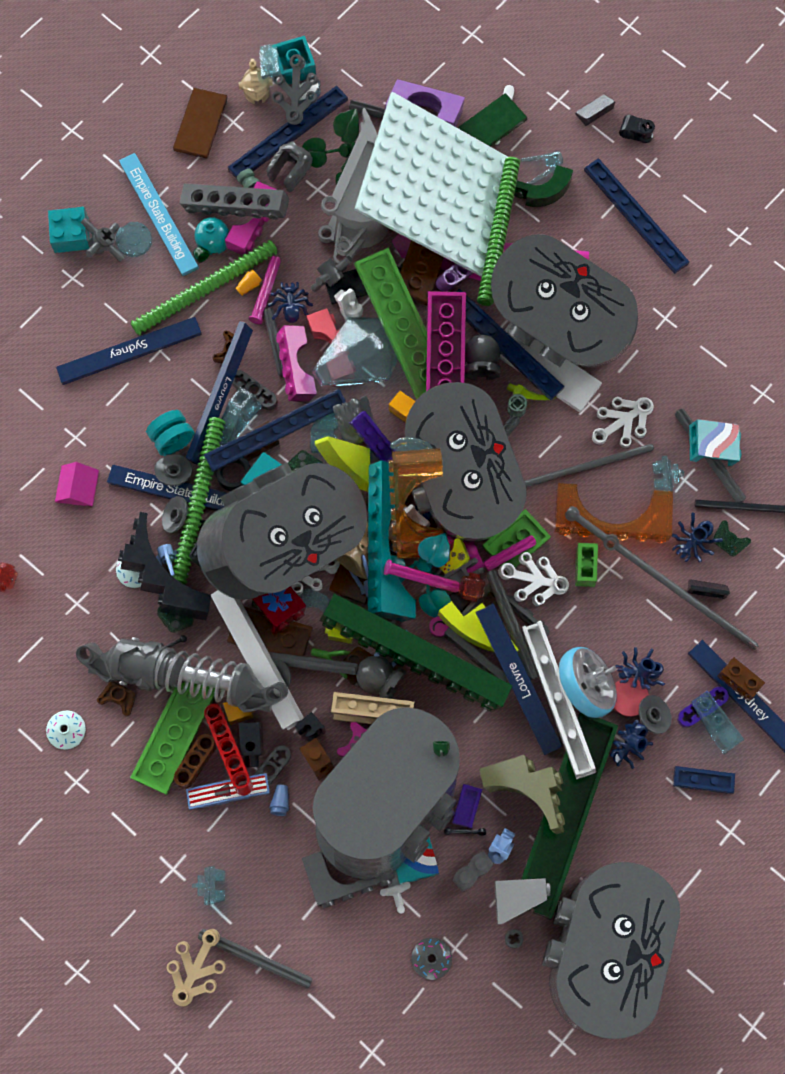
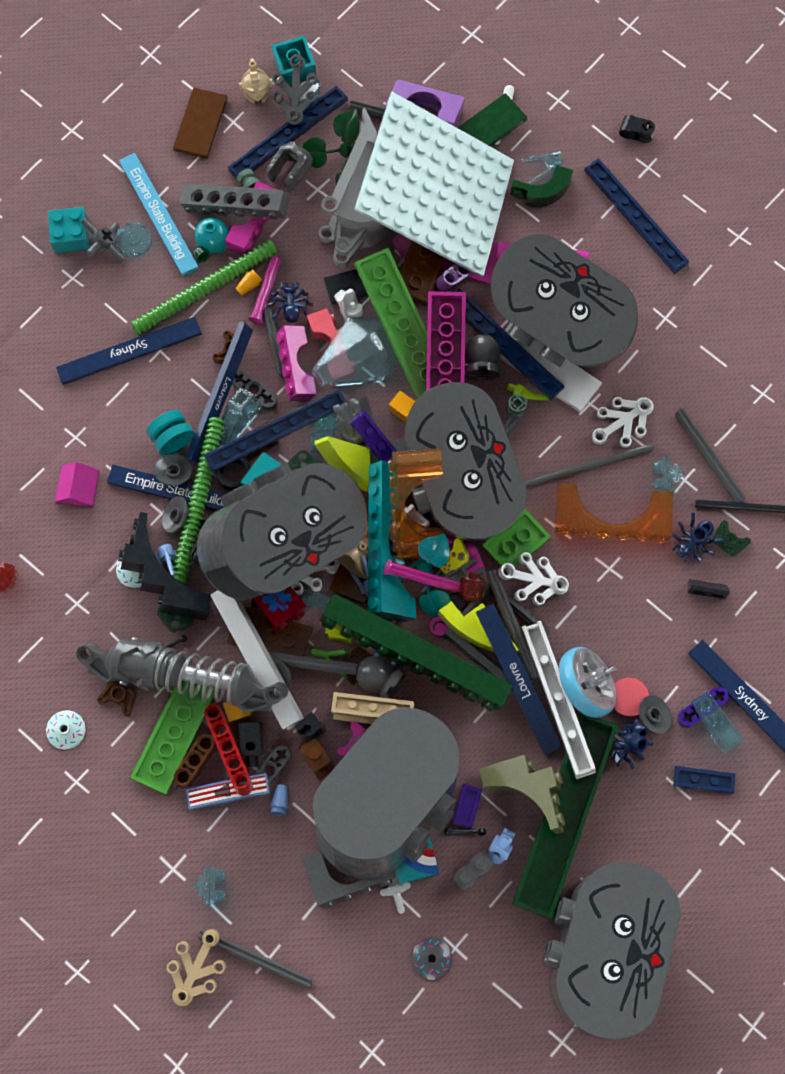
(269, 61): clear light blue hips -> none
(330, 273): dark grey bar -> none
(410, 443): clear light blue piece -> none
(441, 746): dark green hinge -> none
(499, 227): bright green piece -> none
(509, 553): dark pink axle -> none
(512, 932): dark grey bush -> none
(518, 896): light grey slope -> none
(574, 514): dark grey bar -> none
(586, 564): bright green brick -> none
(595, 109): slope -> none
(646, 669): dark blue animal -> none
(714, 441): panel -> none
(741, 679): reddish brown brick -> none

